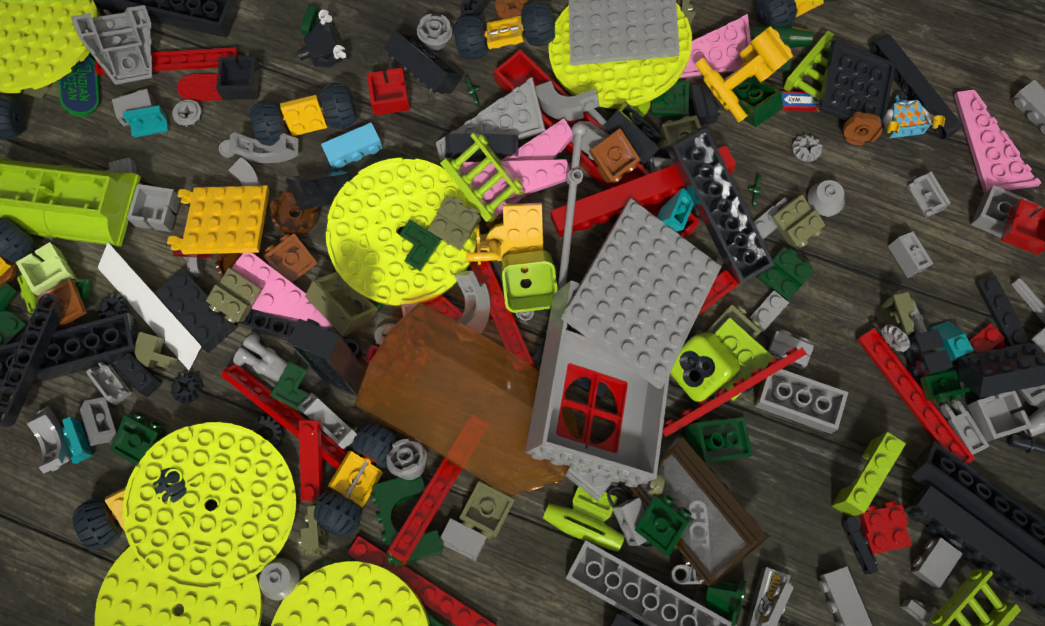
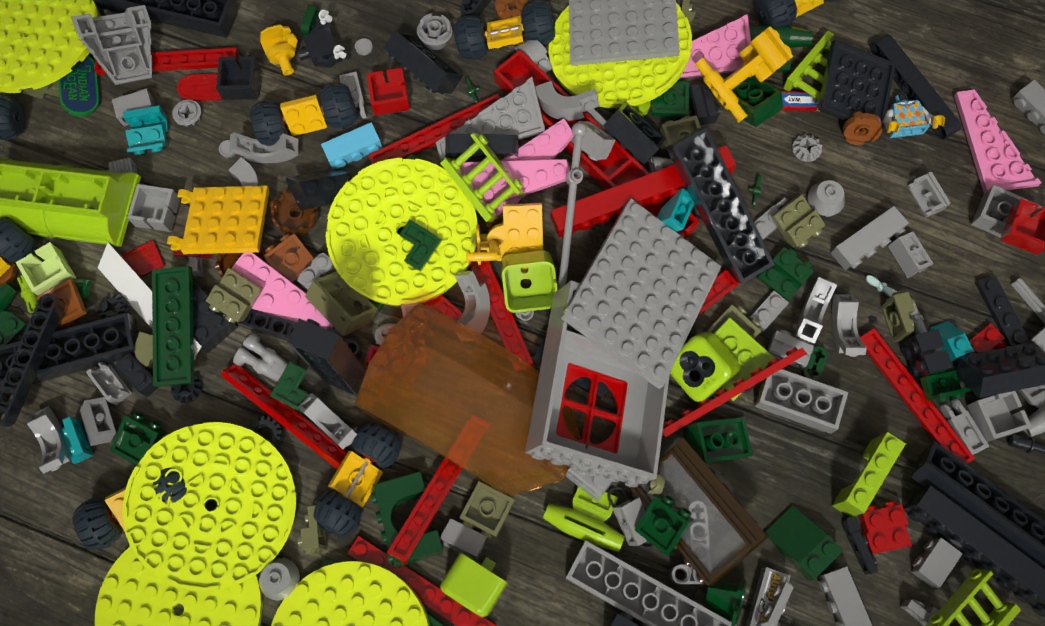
(144, 259): none -> red window
(146, 138): none -> teal bracket
(172, 326): none -> dark green plate
(279, 46): none -> yellow piece
(310, 459): red plate -> none
(319, 268): none -> light grey brick
(352, 82): none -> light grey hinge
(363, 46): none -> light grey piece
(407, 459): light grey cone -> none
(430, 135): none -> red plate
(455, 223): olive plate -> none
(473, 585): none -> lime piece
(536, 53): none -> light grey brick
(614, 156): dark orange plate -> none
(803, 543): none -> dark green slope
(811, 316): none -> light grey arch
(819, 366): none -> dark green beam
(845, 325): none -> light grey arch
(870, 238): none -> light grey brick
(881, 287): none -> light aqua piece
(895, 337): light grey gear -> none

